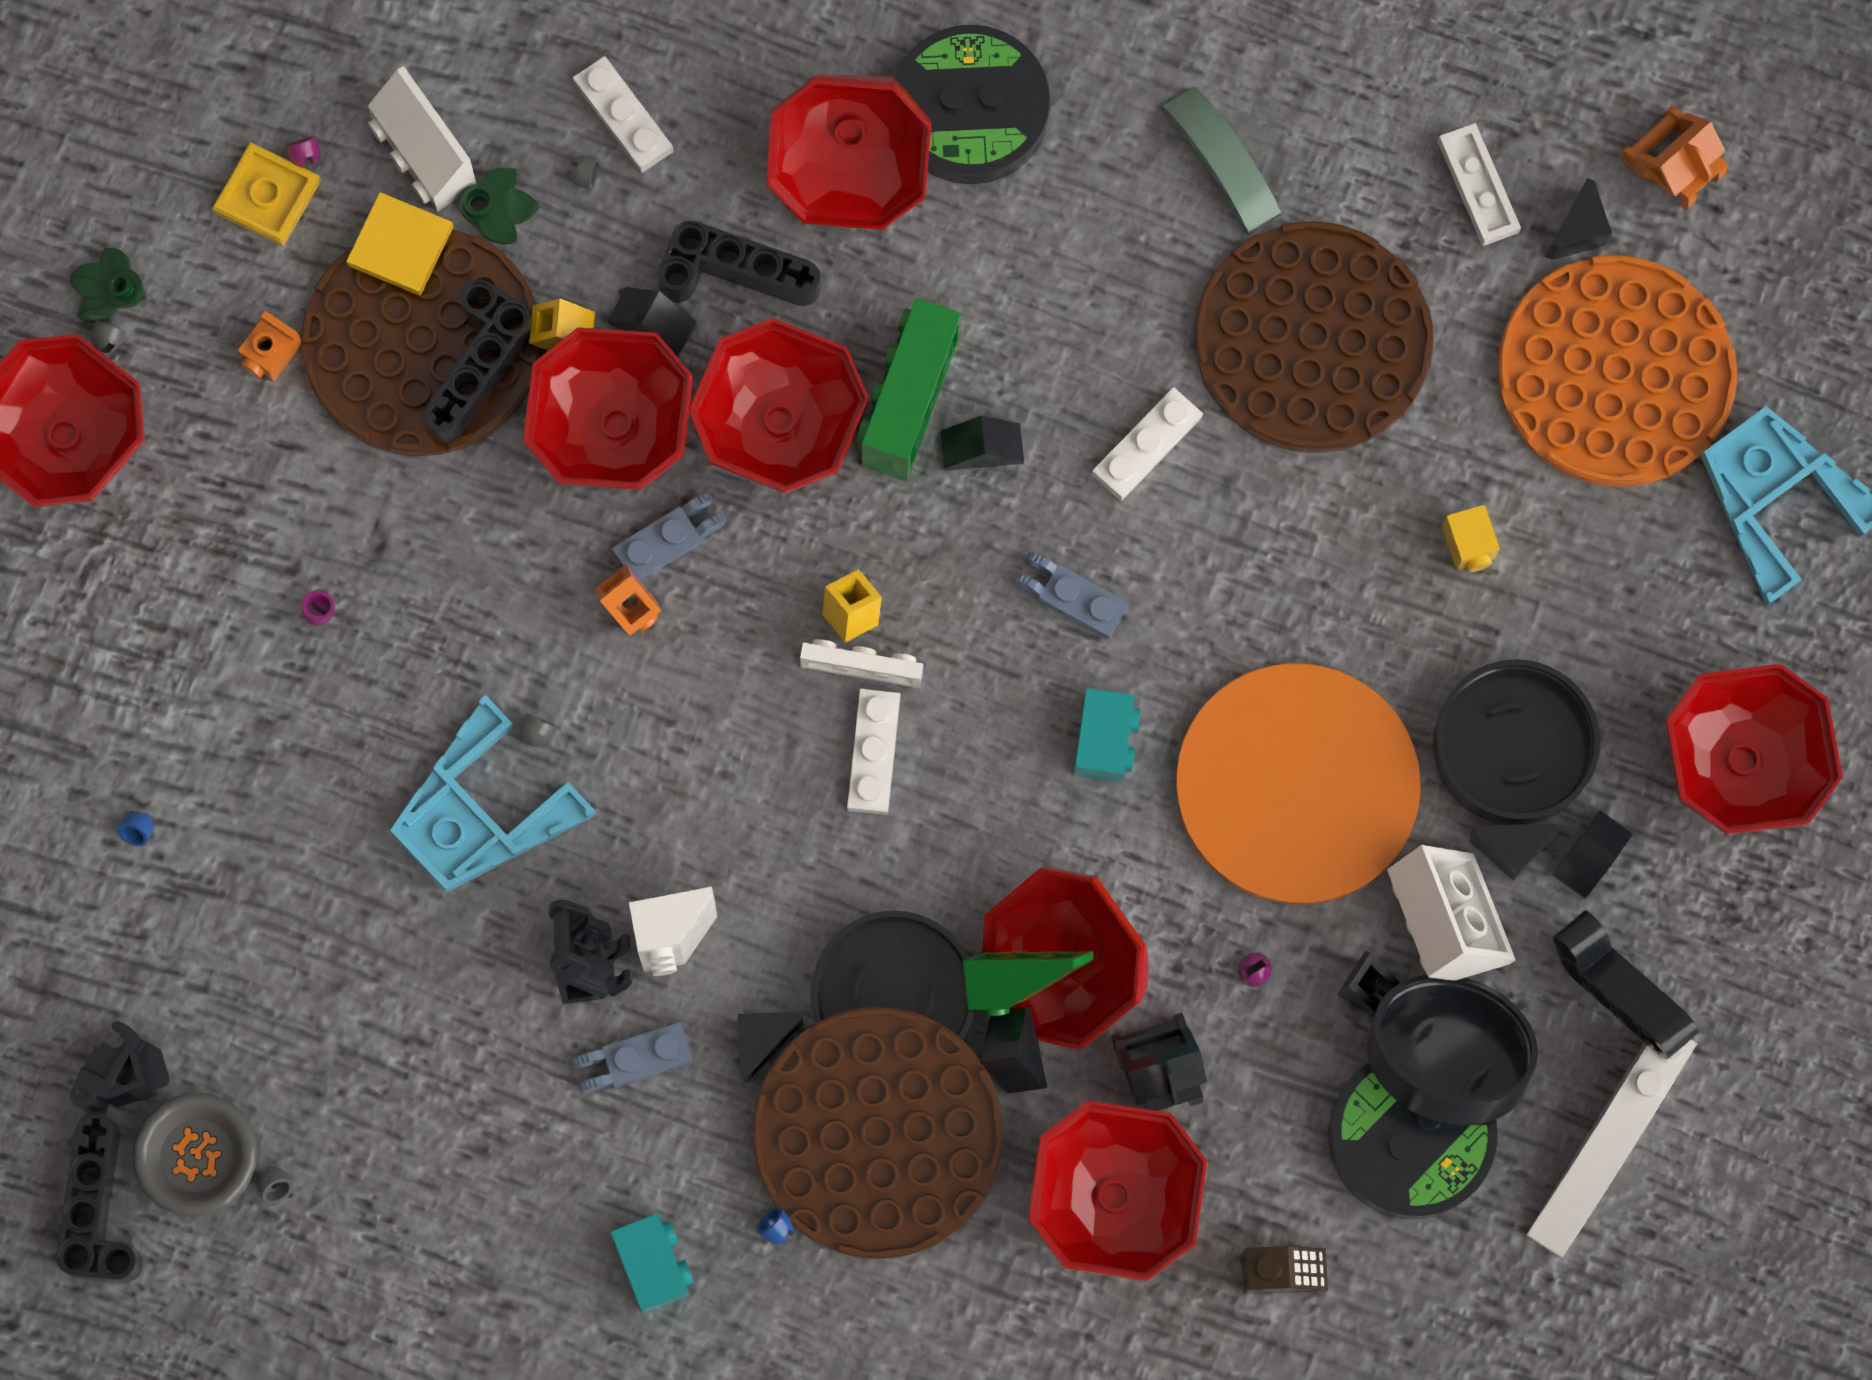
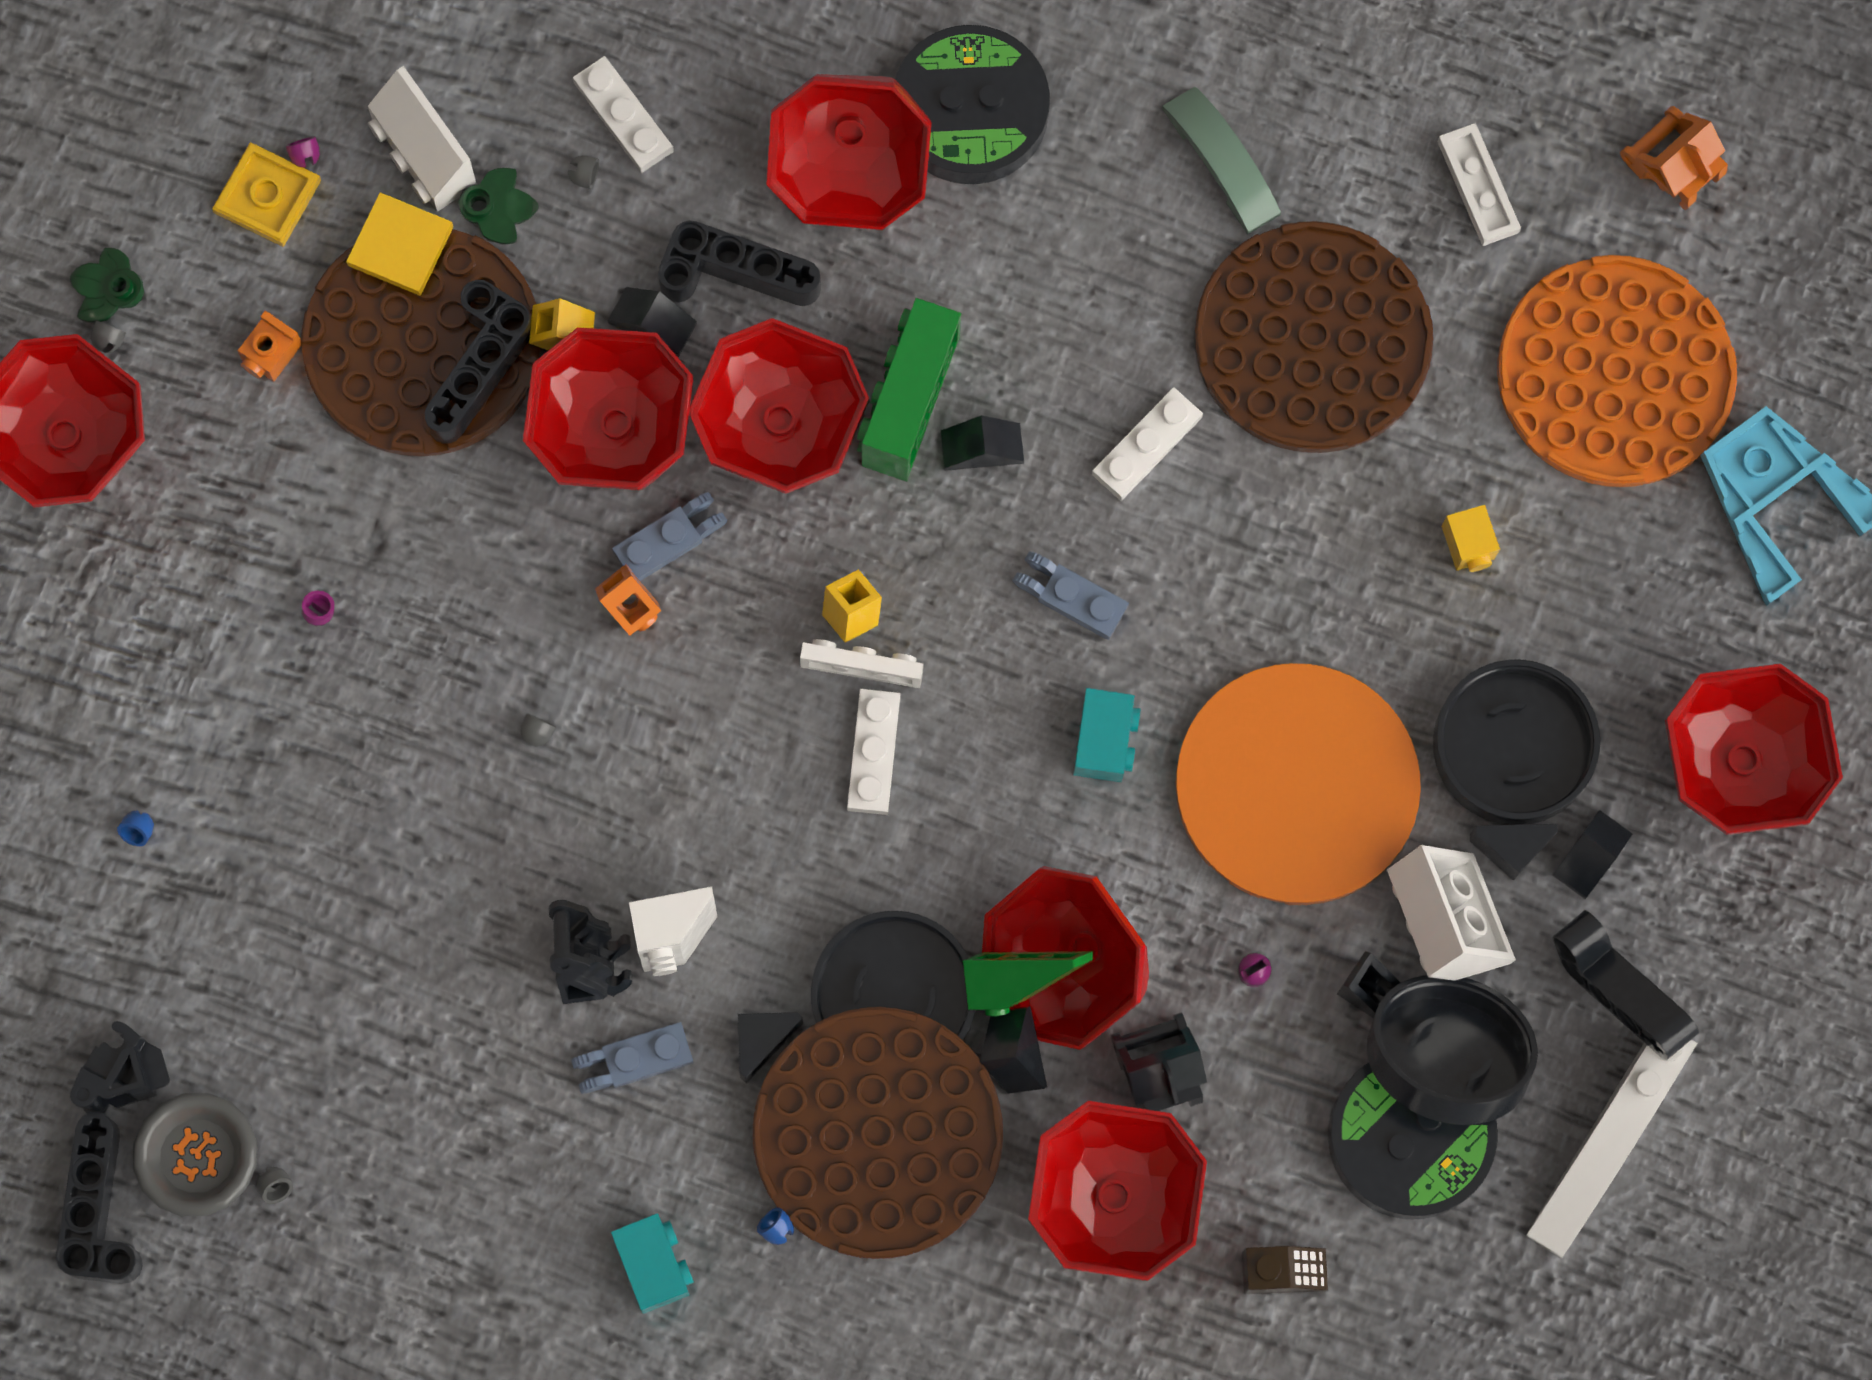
(453, 834): medium azure wing -> none
(1584, 226): black slope -> none

